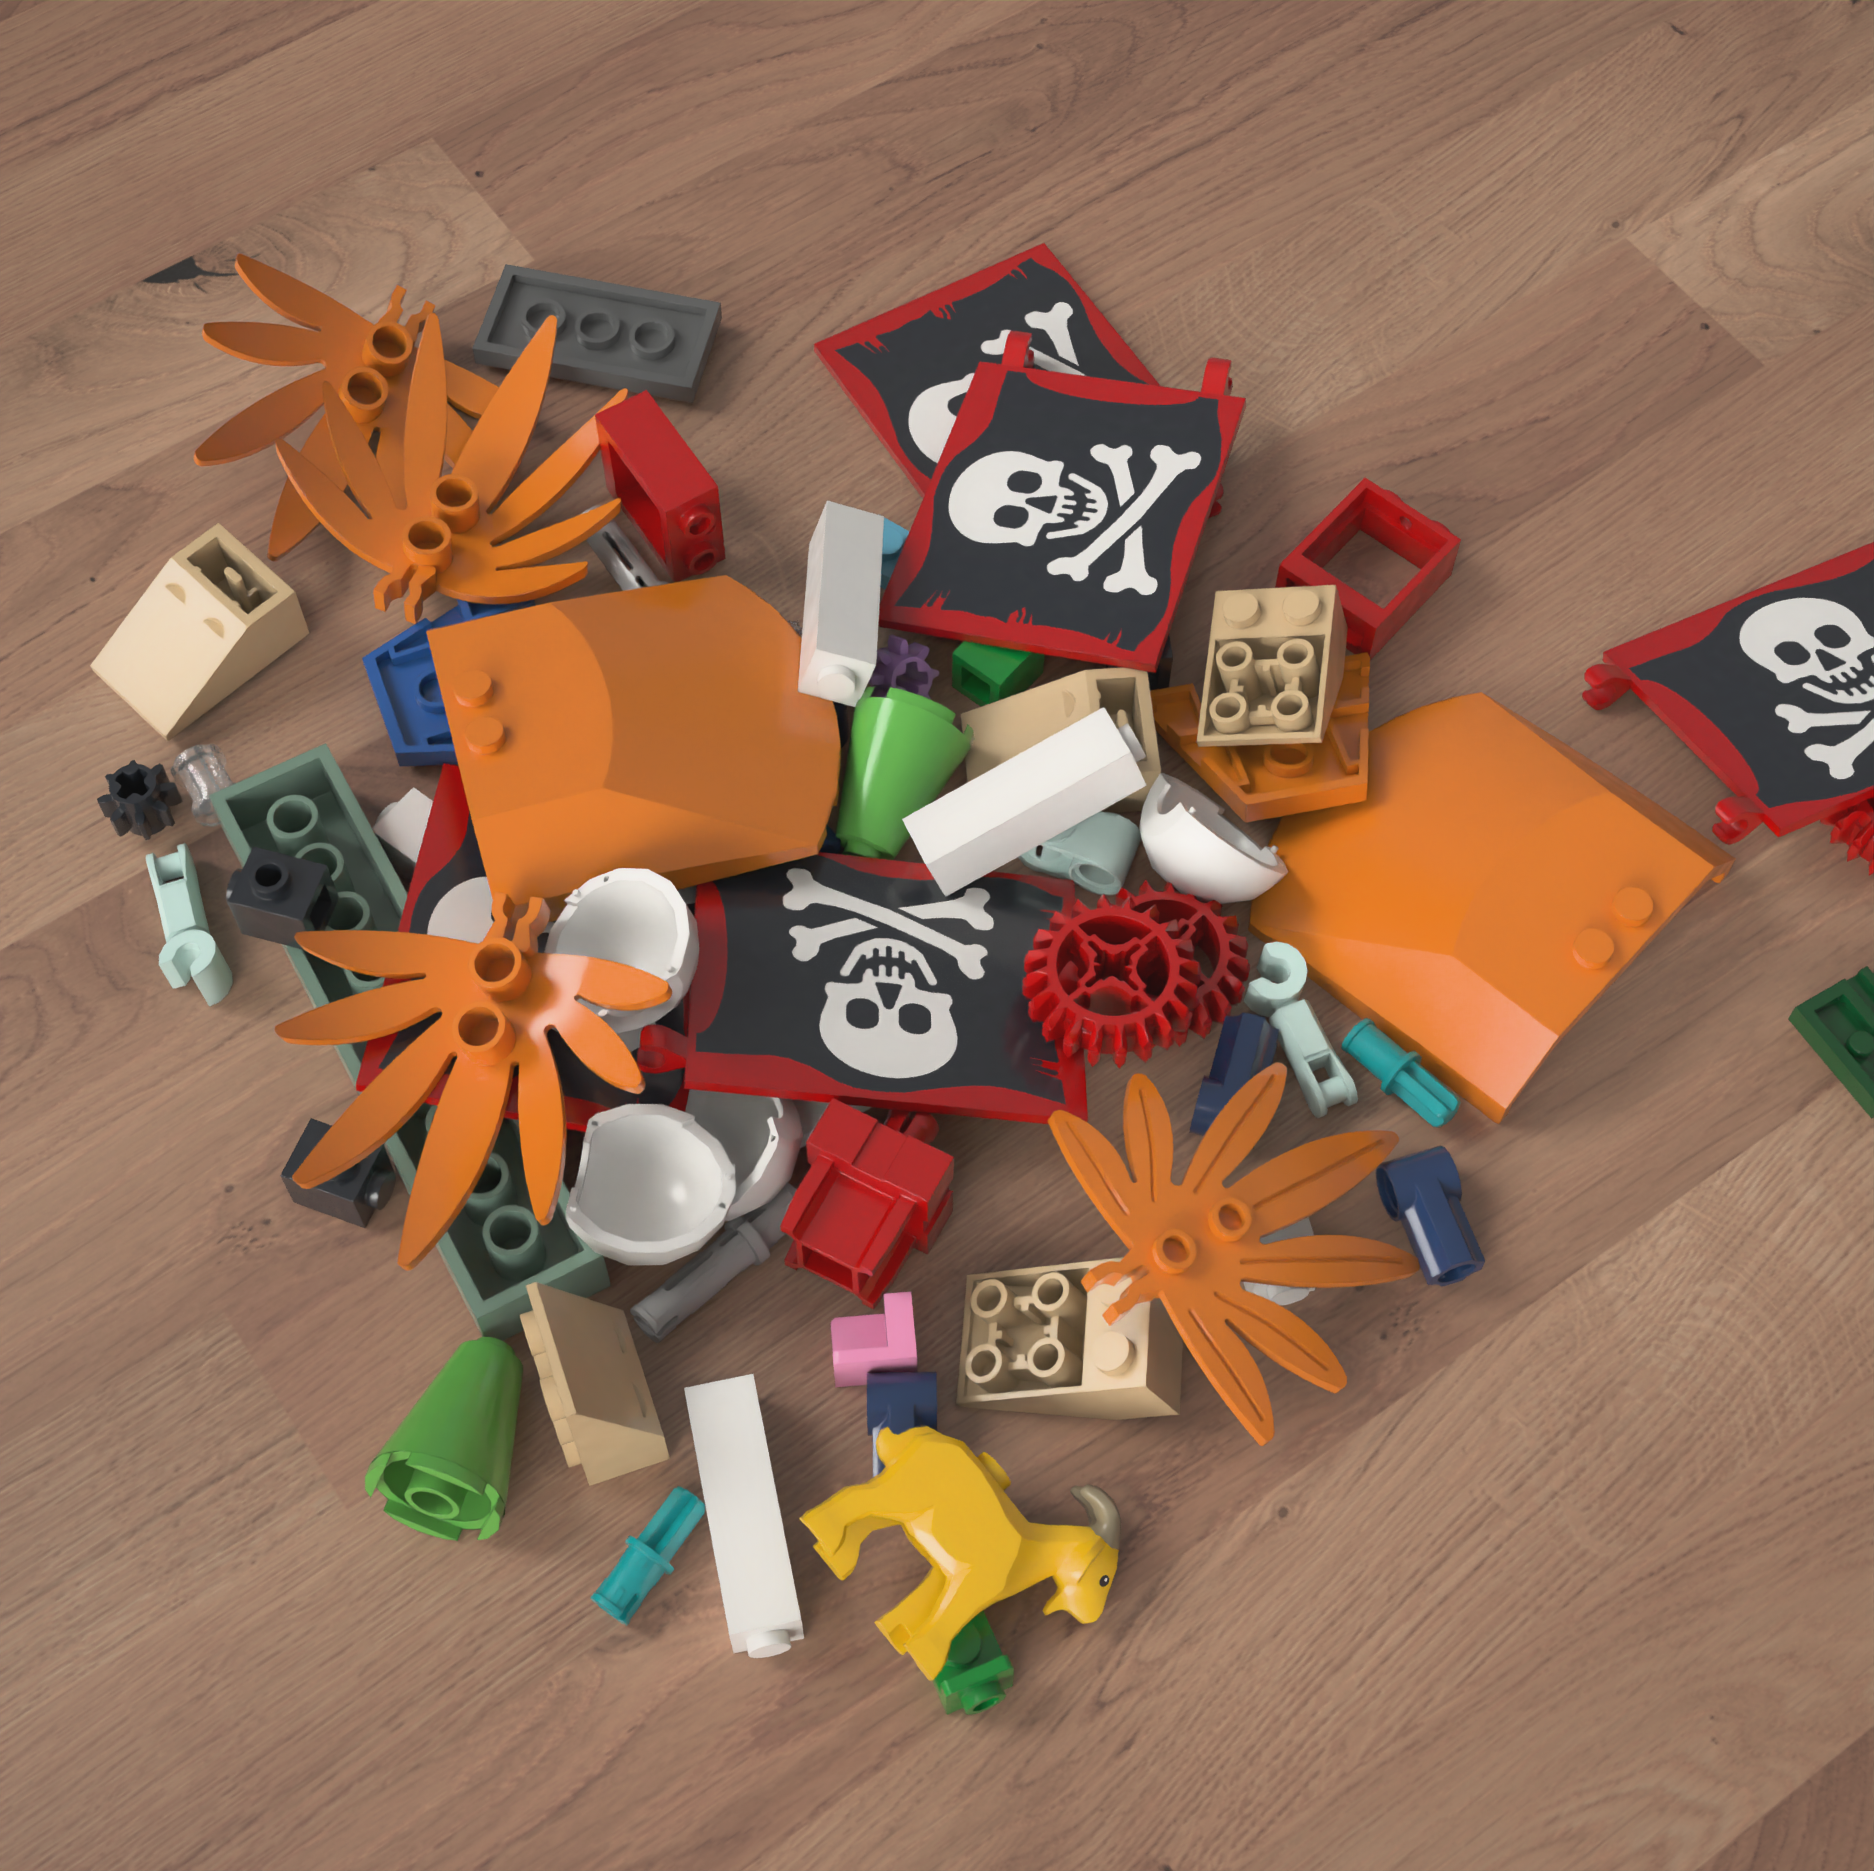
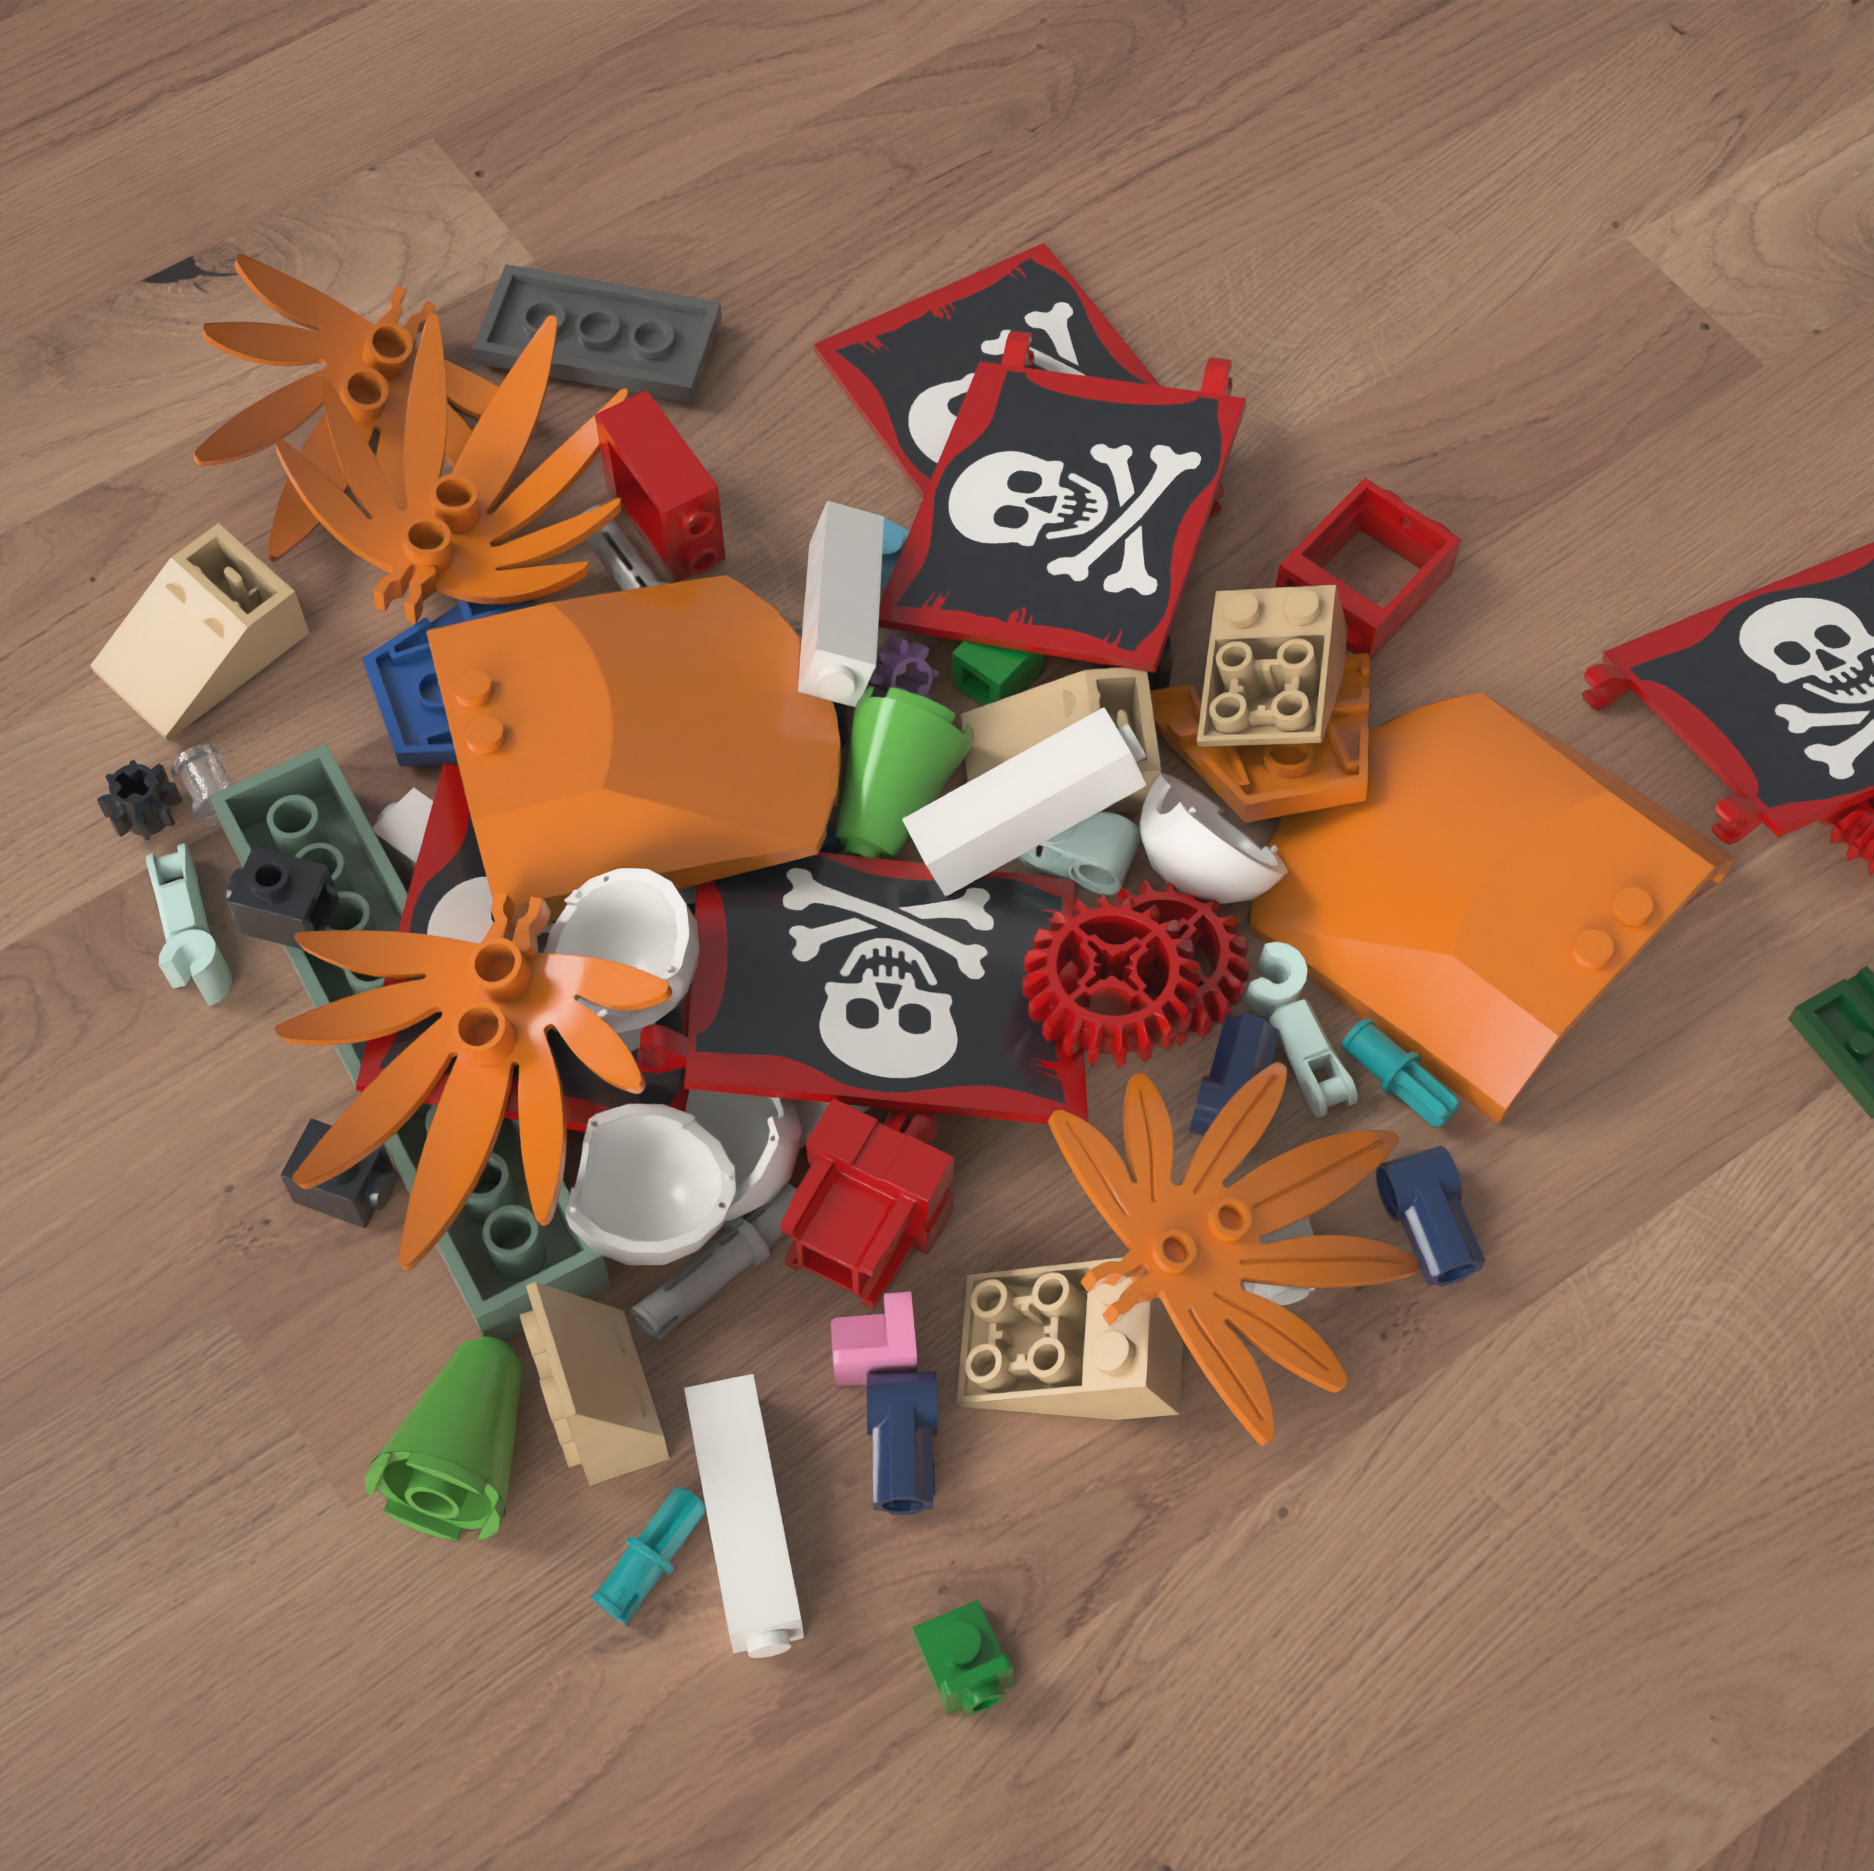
(971, 1537): yellow animal -> none

